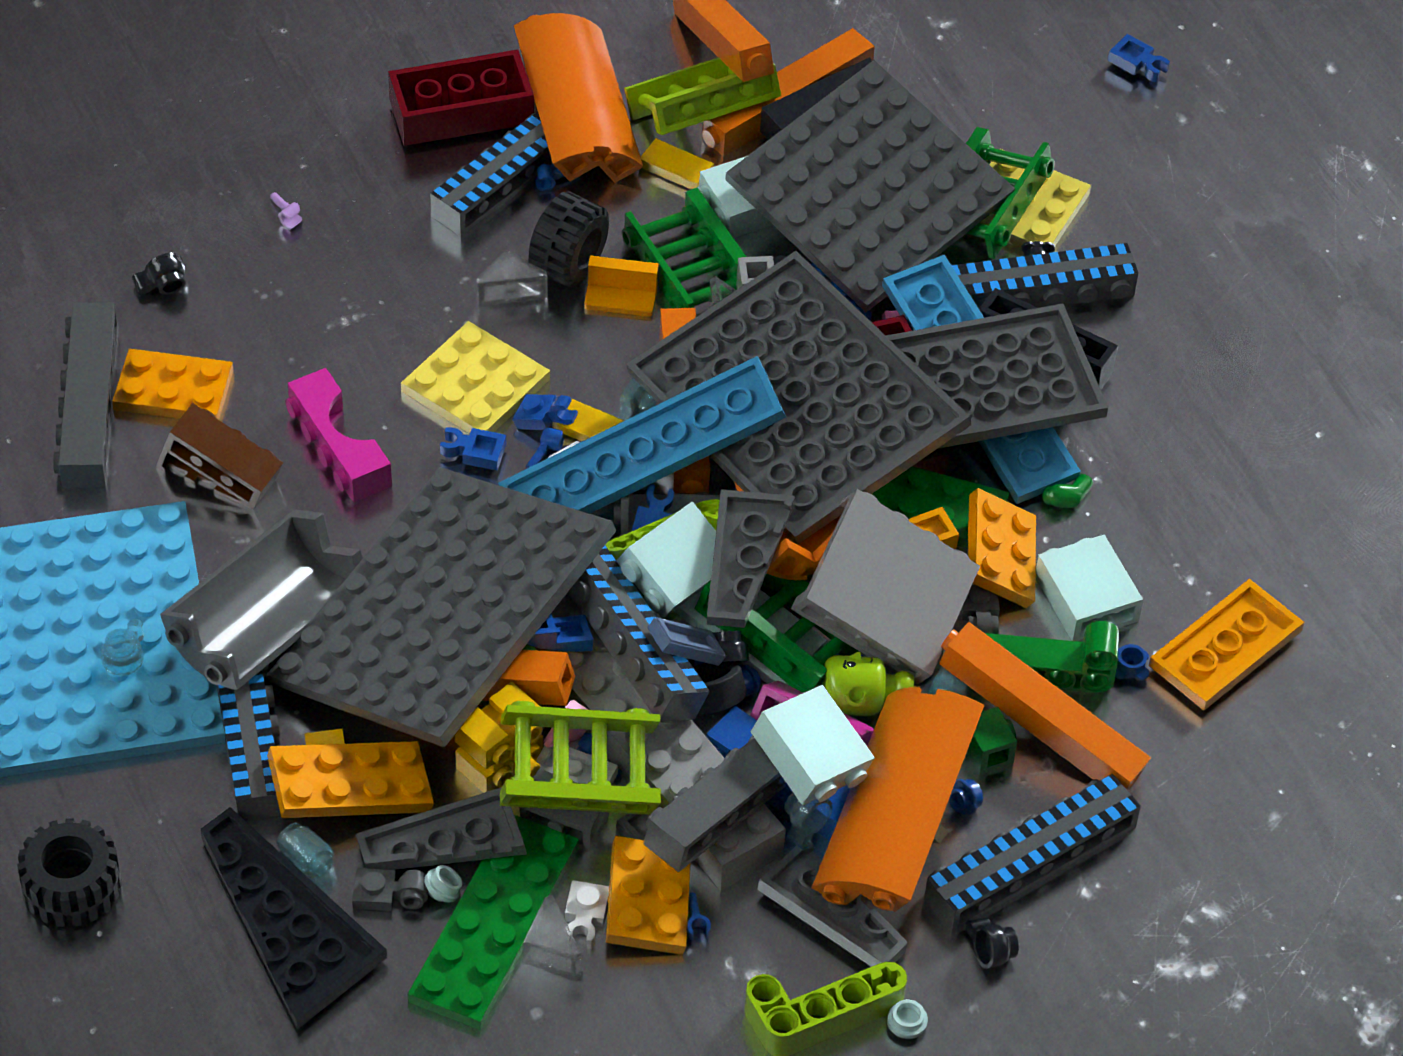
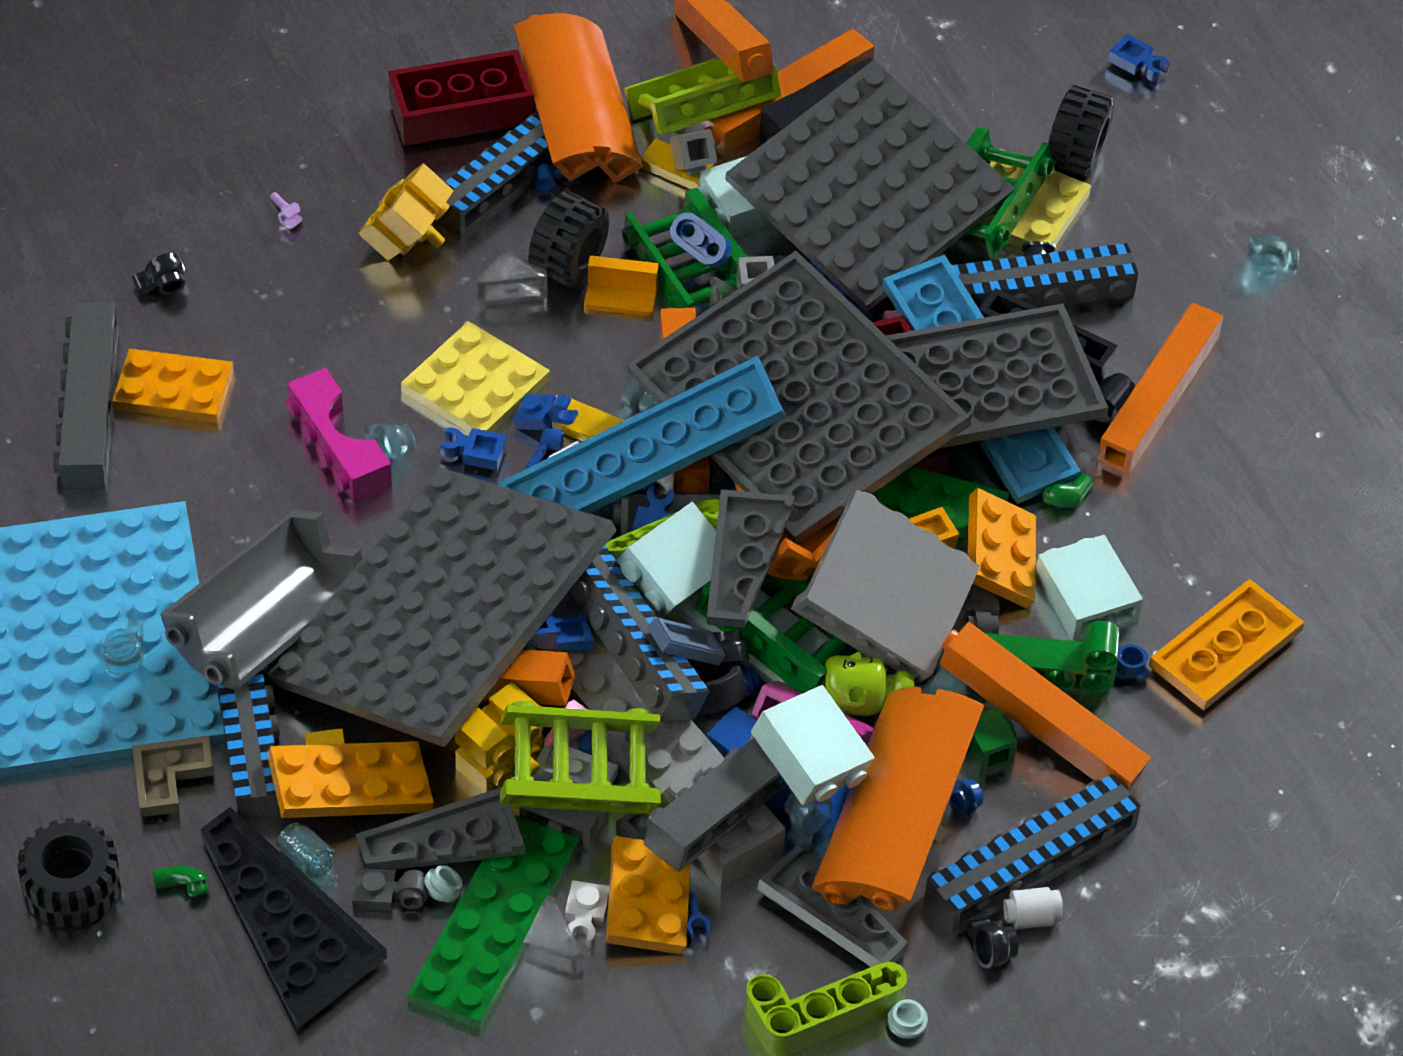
(162, 764): none -> dark tan plate
(179, 875): none -> green arm
(220, 457): reddish brown wedge -> none
(392, 439): none -> clear light blue piece
(407, 214): none -> yellow brick
(693, 151): none -> light grey brick
(702, 241): none -> plate
(1033, 908): none -> white brick
(1080, 129): none -> black tyre
(1115, 391): none -> black brick
(1160, 388): none -> orange brick
(1272, 253): none -> clear light blue piece

